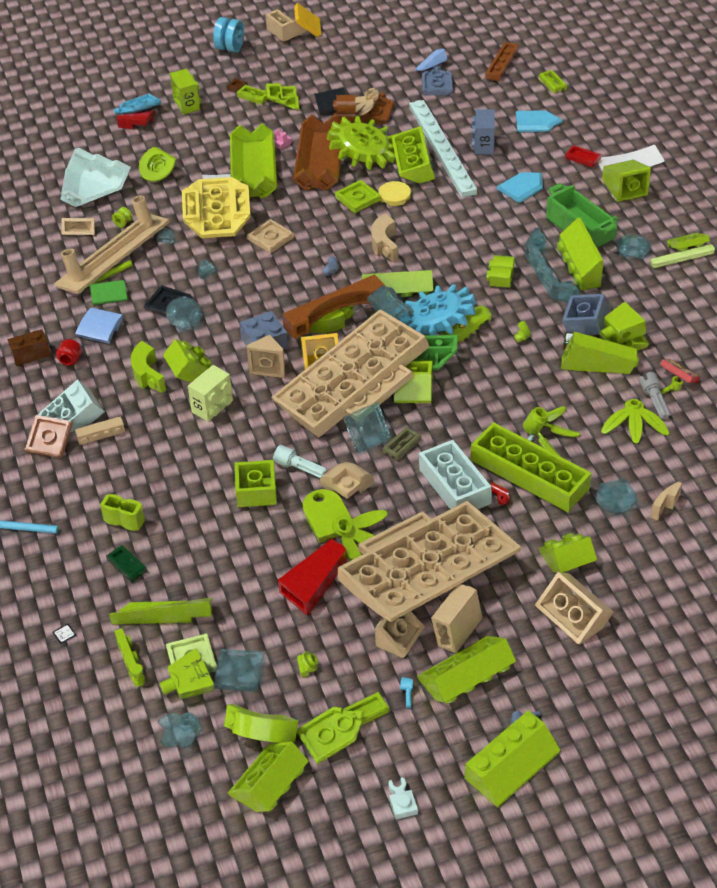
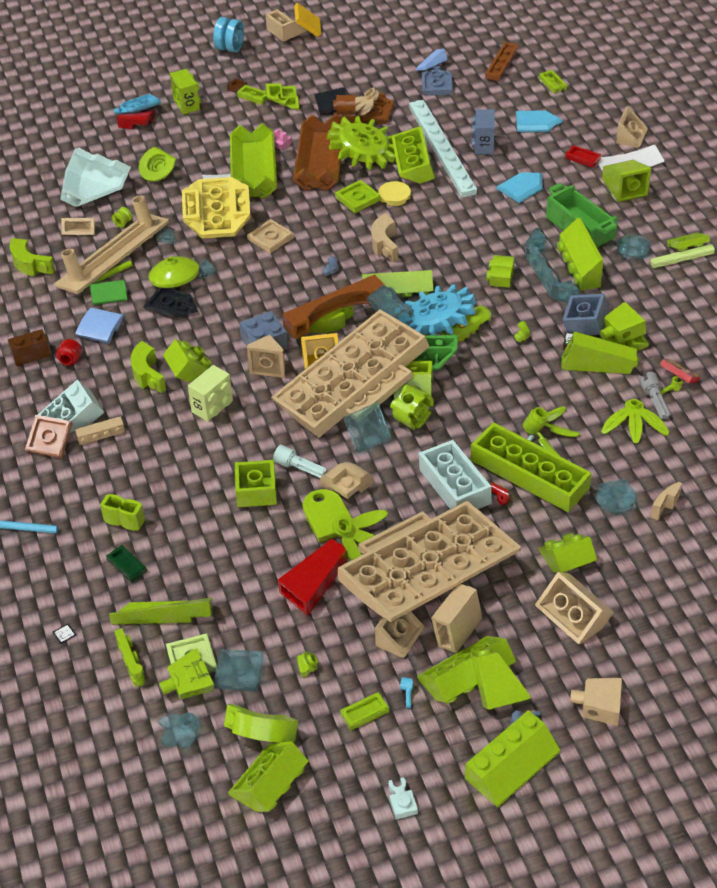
(27, 262): none -> lime arch
(173, 272): none -> lime dish
(183, 312): clear light blue dish -> none
(330, 732): lime tile -> none
(404, 445): olive tile -> none
(412, 407): none -> lime brick
(496, 681): none -> lime slope
(600, 699): none -> tan torso
(630, 129): none -> tan slope

